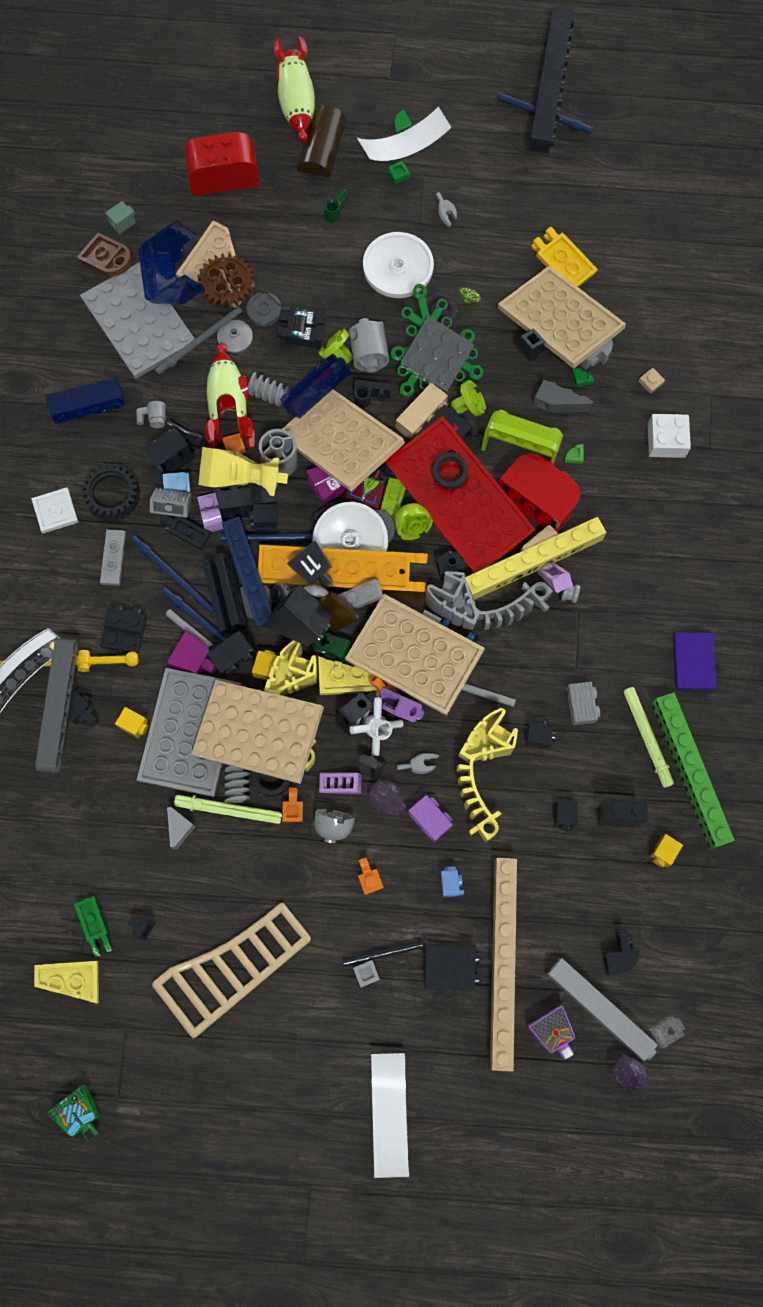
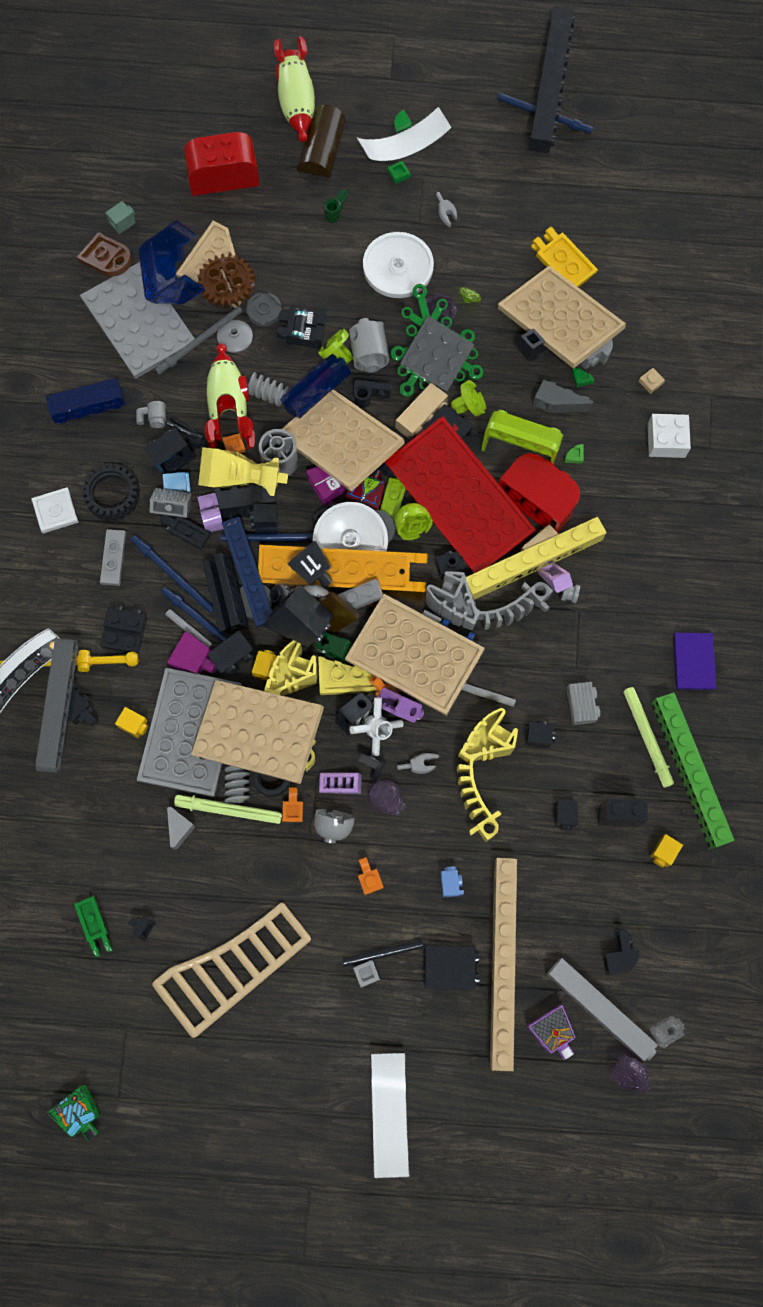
(71, 979): light yellow wing -> none
(430, 818): medium lavender brick -> none
(450, 457): black tyre -> none

